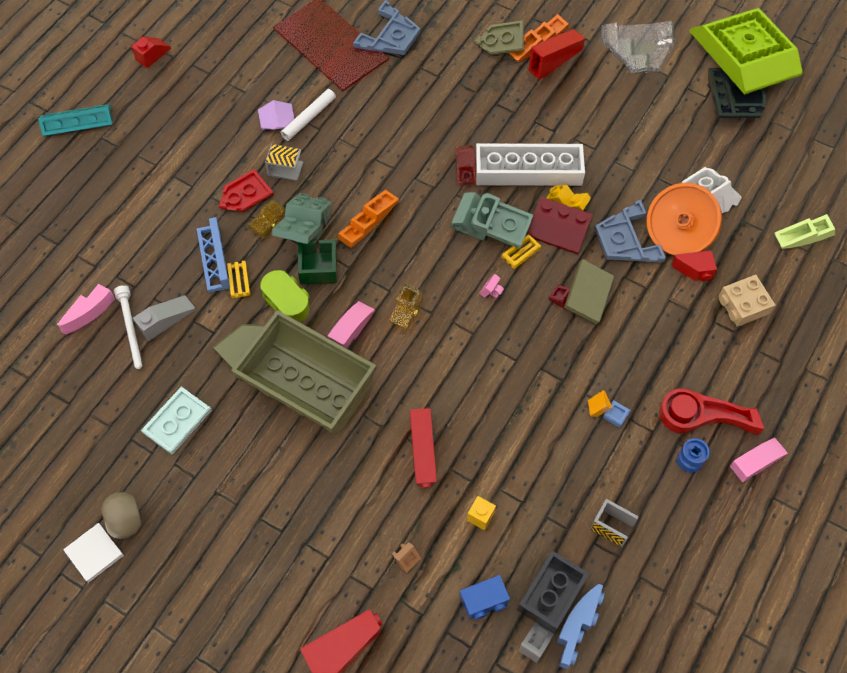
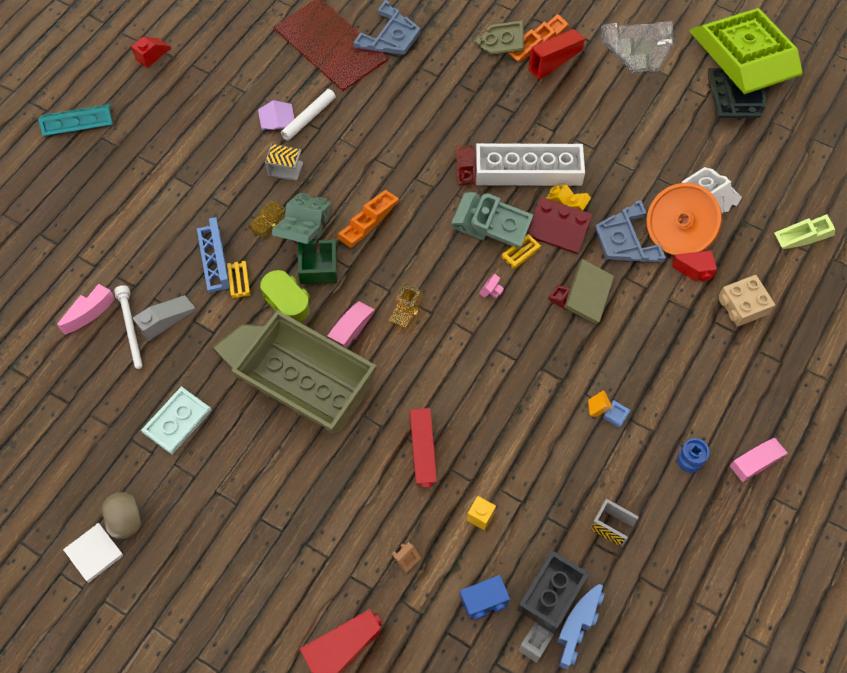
(245, 192): red tile -> none
(687, 411): red animal -> none

